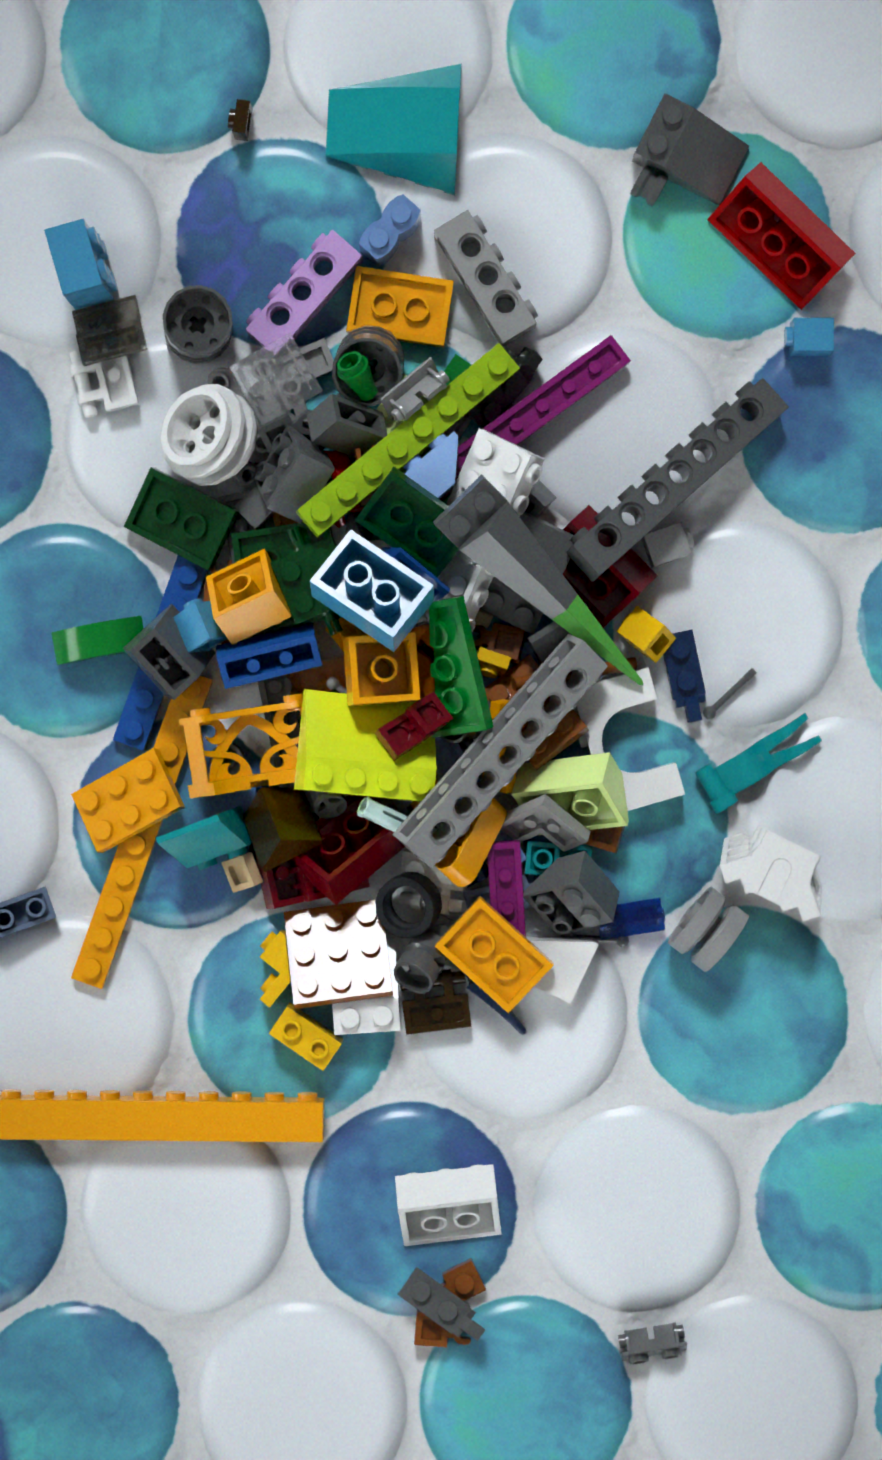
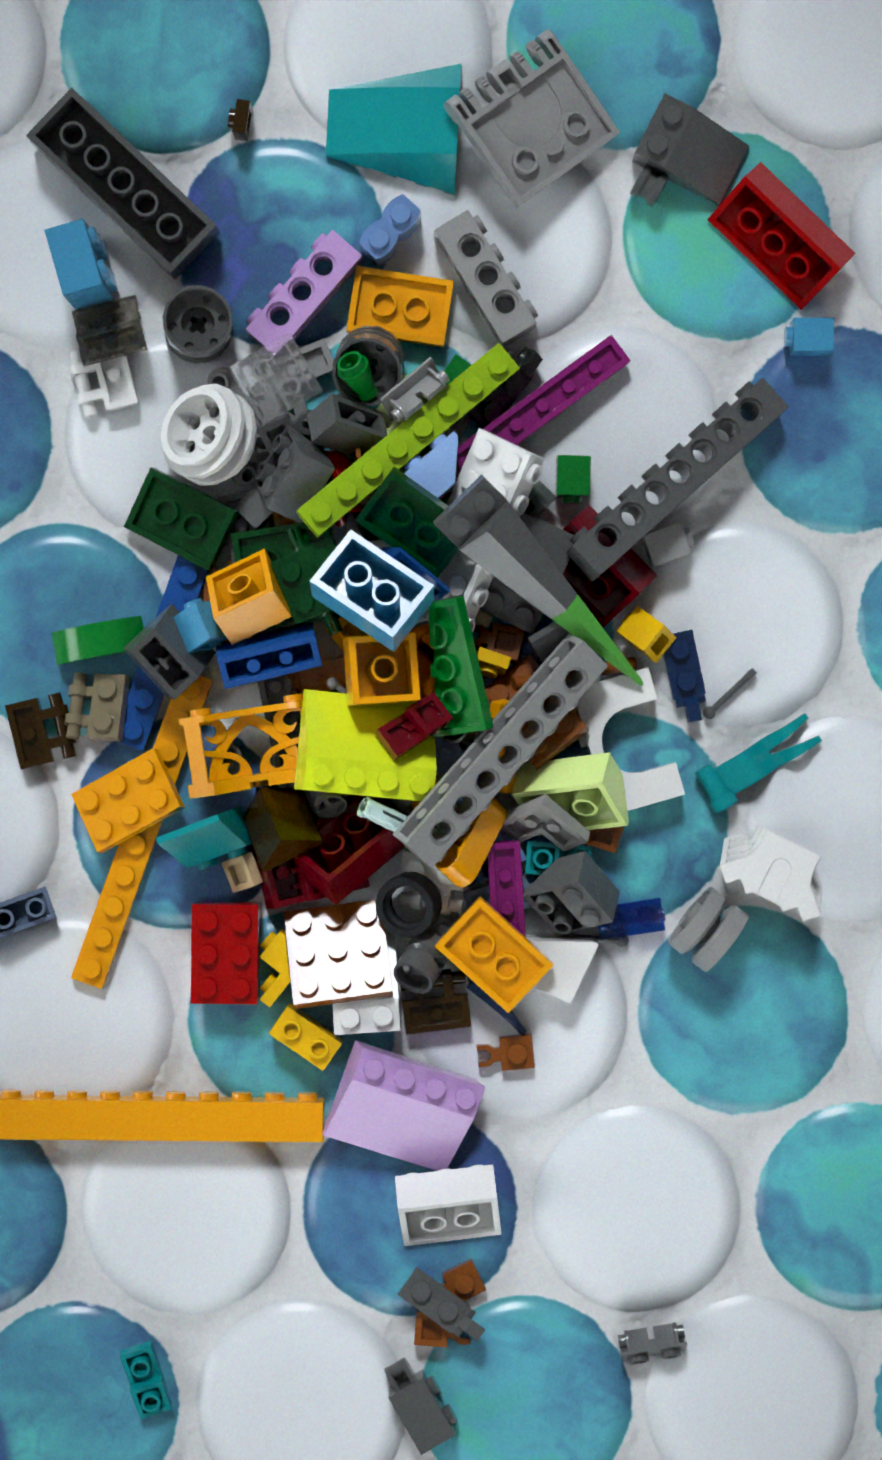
(30, 731): none -> dark brown plate
(107, 707): none -> dark tan plate
(123, 183): none -> dark grey brick
(146, 1379): none -> teal slope
(225, 952): none -> red brick
(402, 1107): none -> lavender slope
(420, 1406): none -> dark grey brick
(514, 1052): none -> dark orange plate
(537, 122): none -> light grey hinge
(572, 478): none -> green brick

